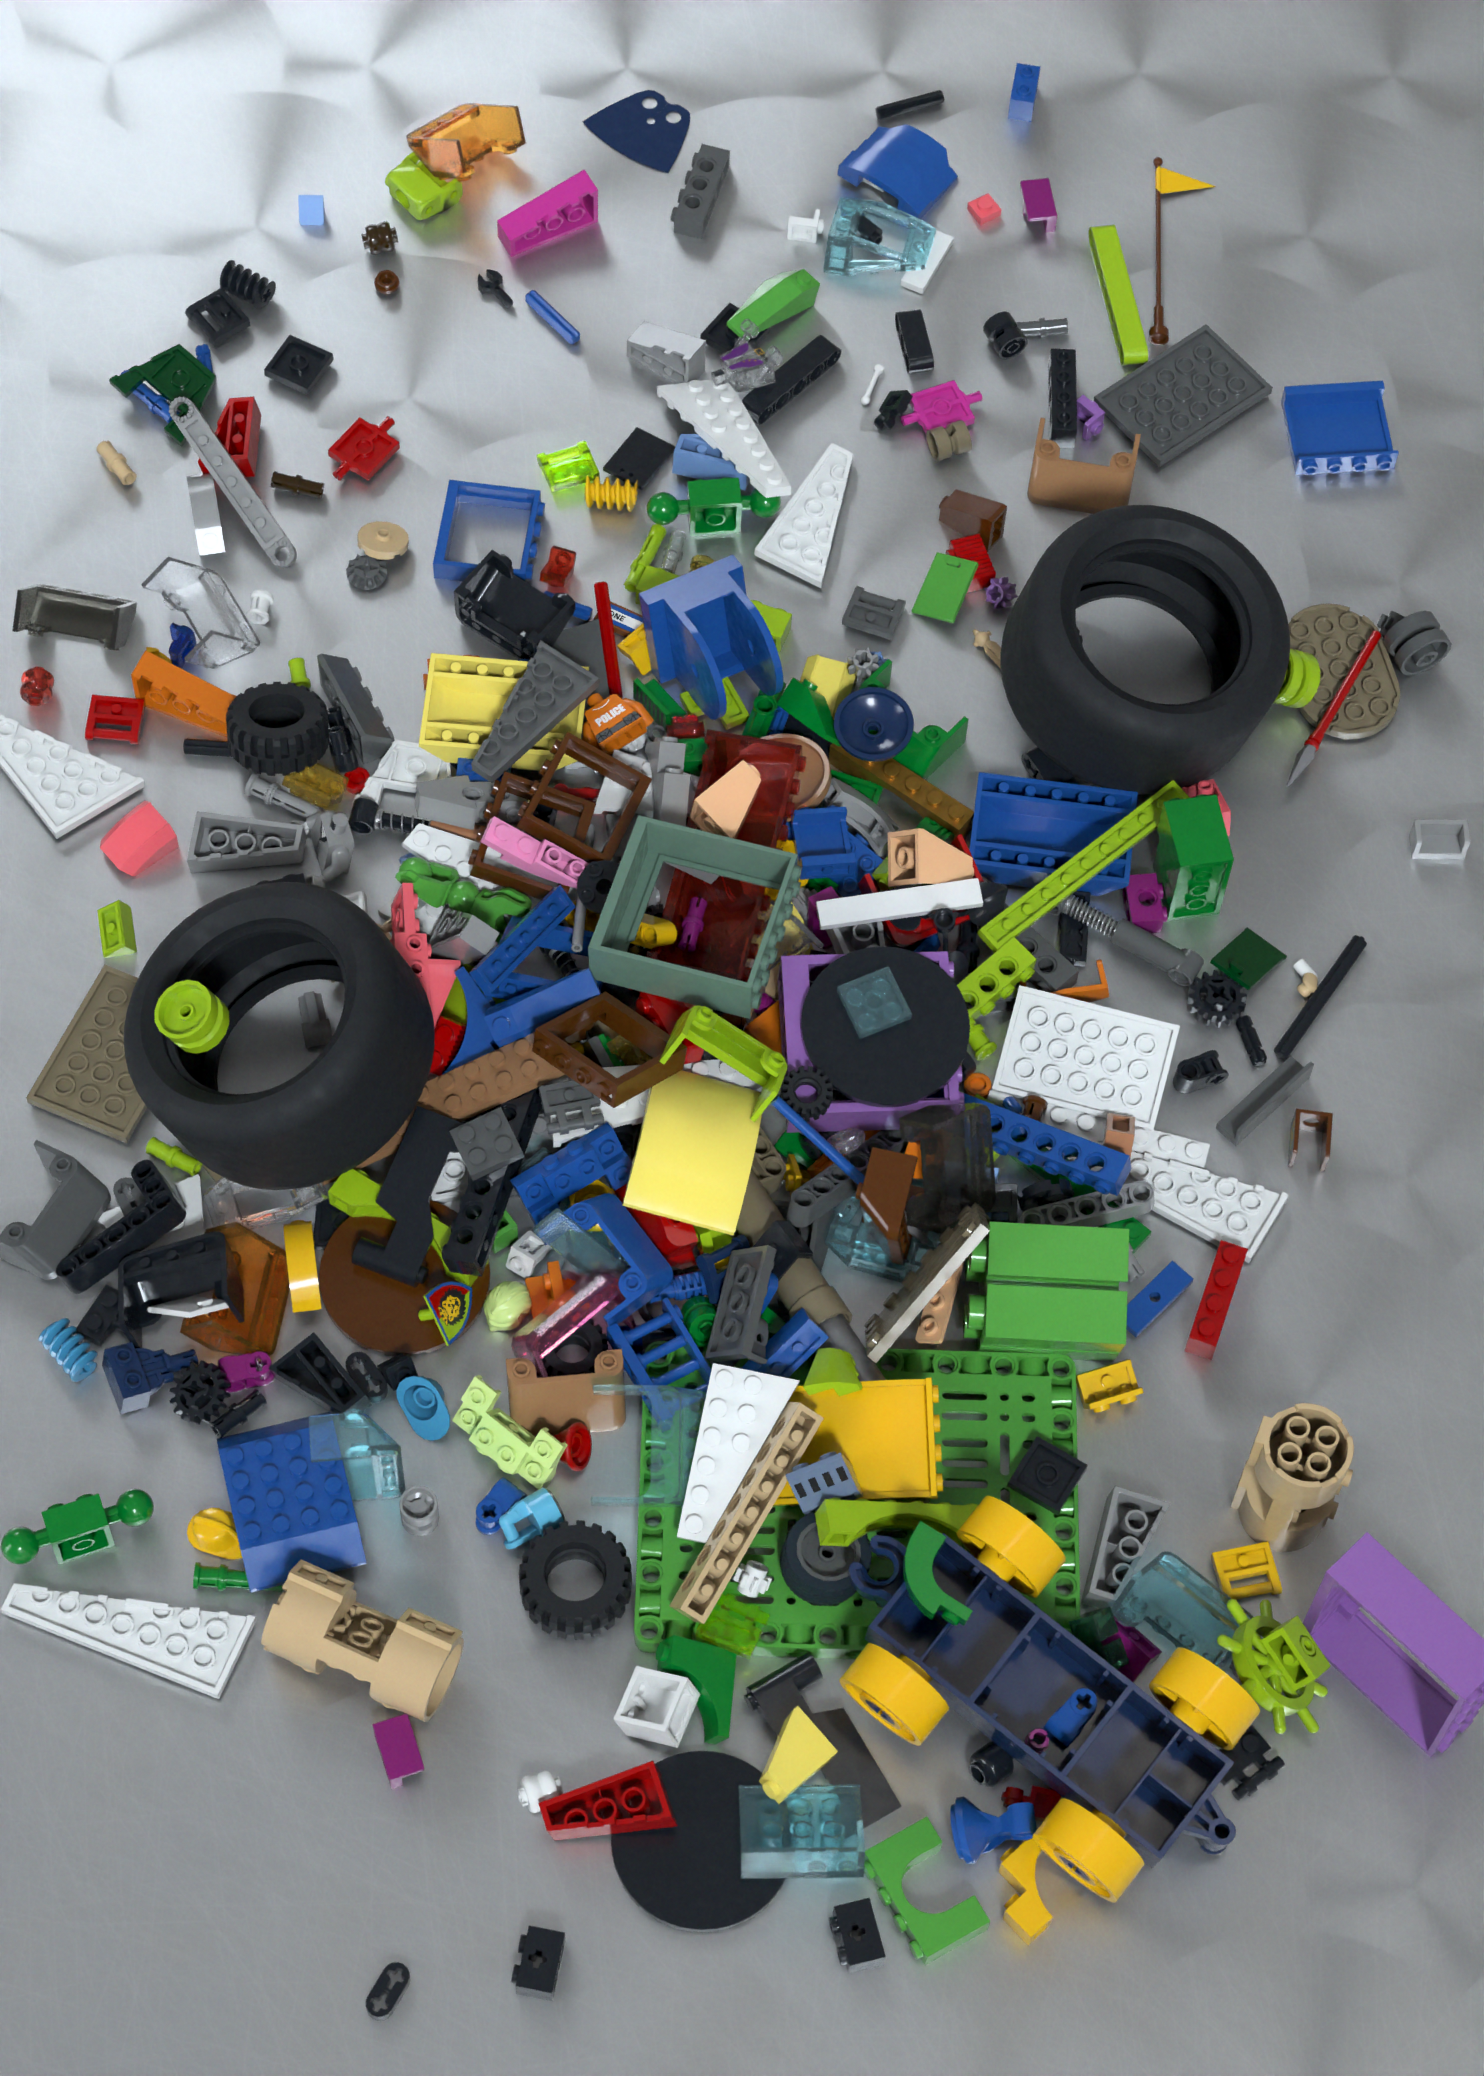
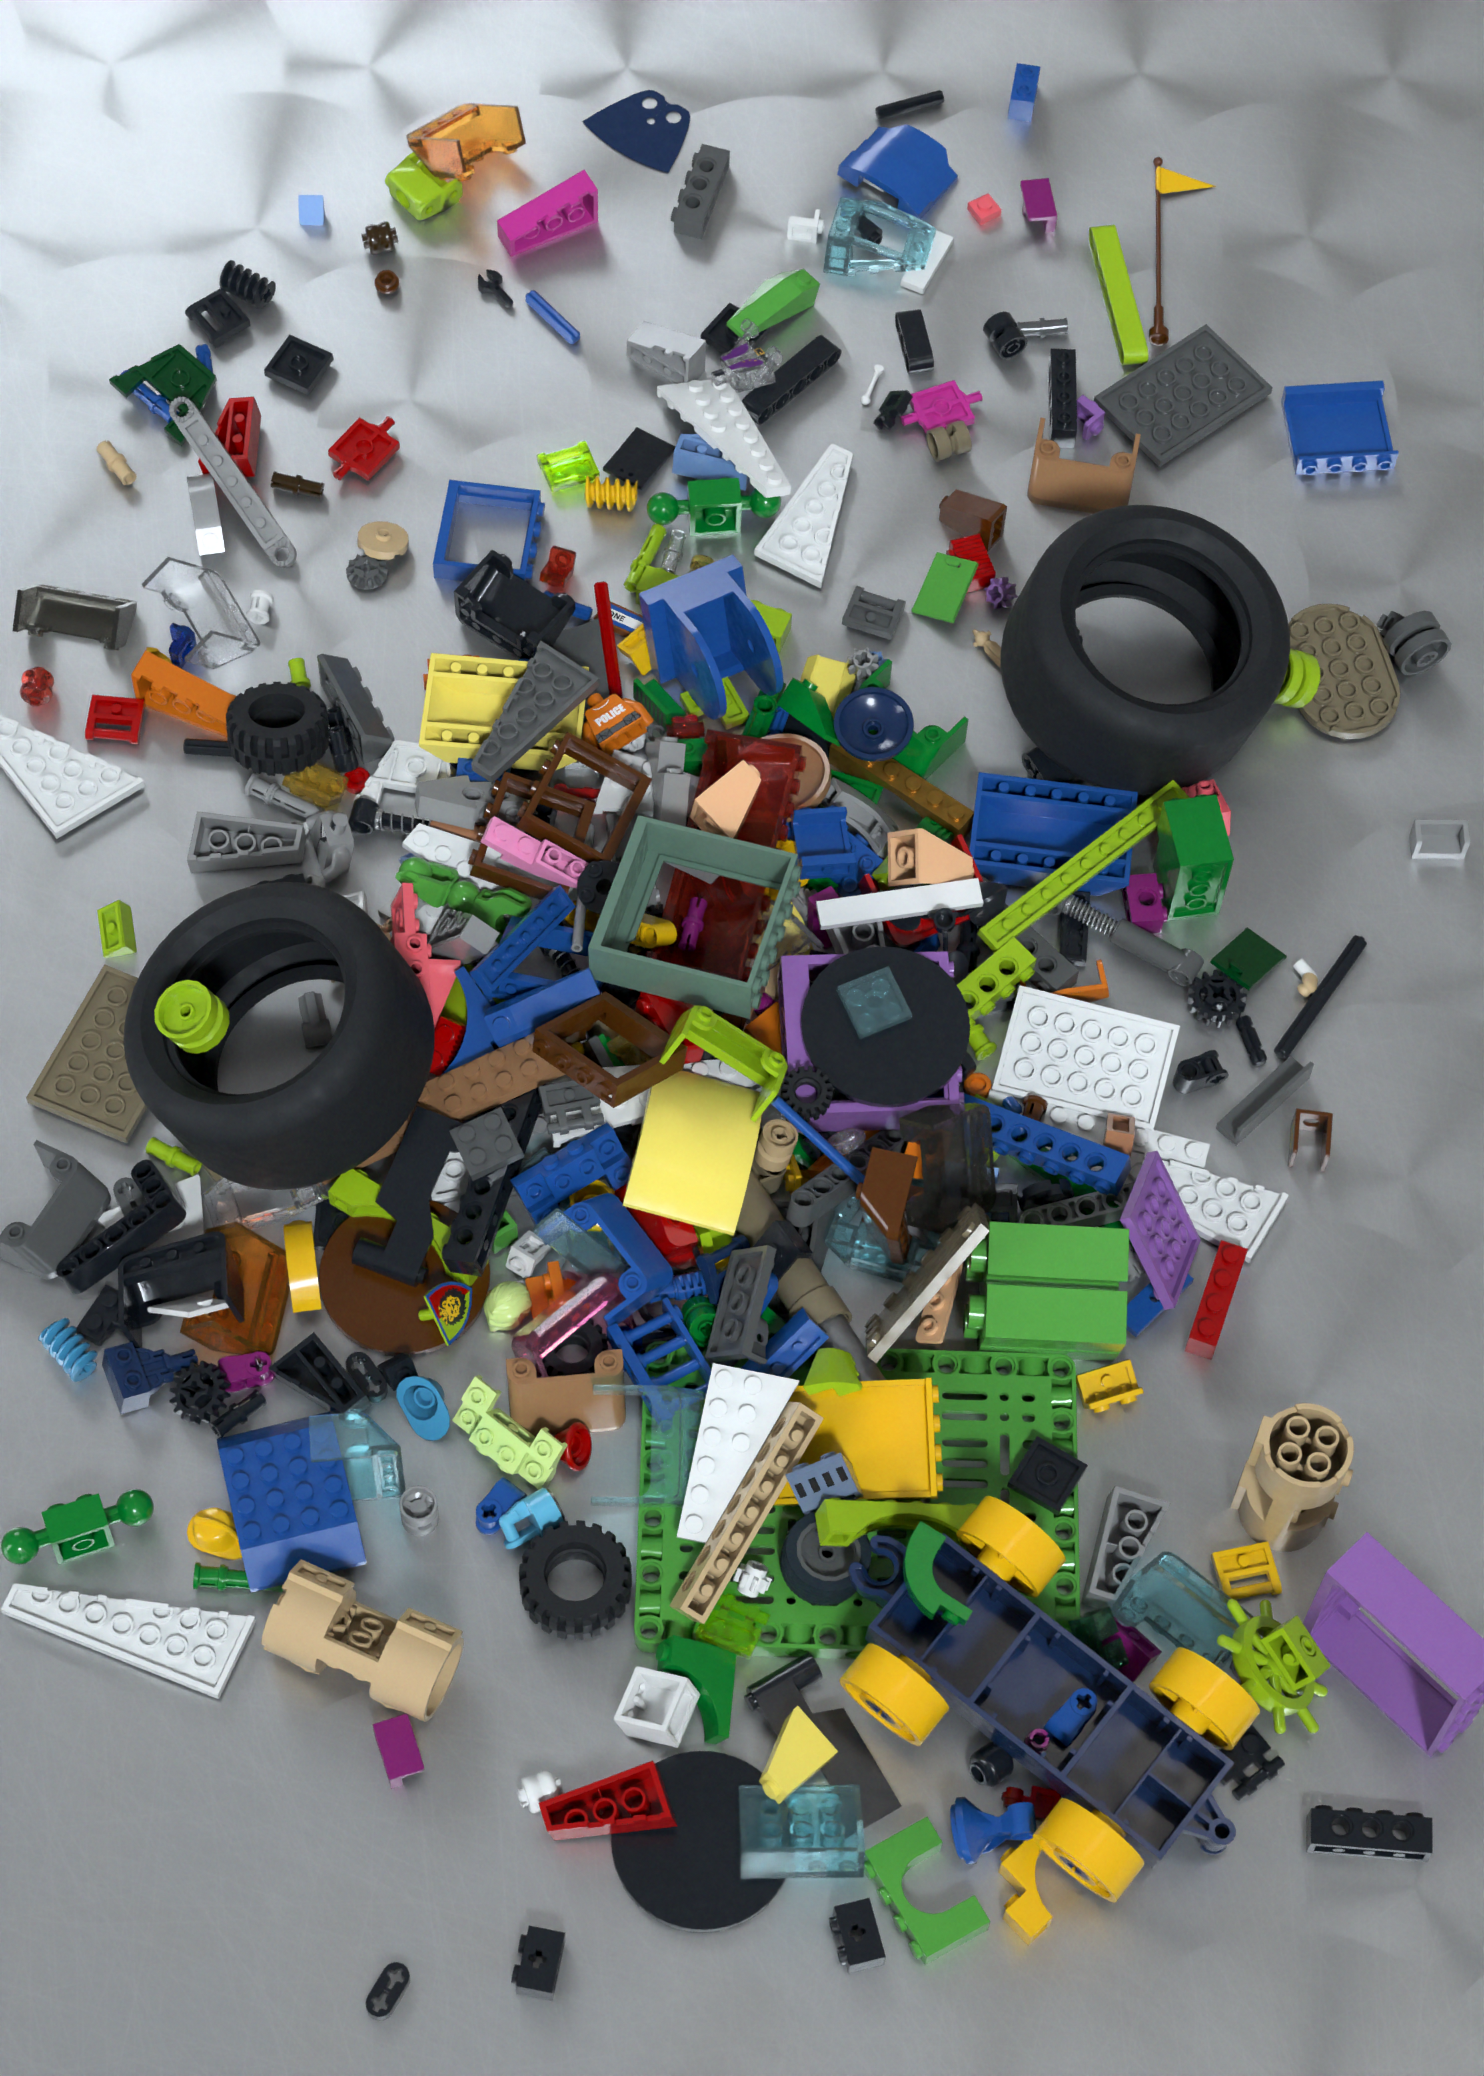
(139, 840): coral slope -> none
(776, 1145): none -> tan wheel
(1160, 1230): none -> medium lavender plate
(1313, 742): red piece -> none
(1323, 1840): none -> black brick

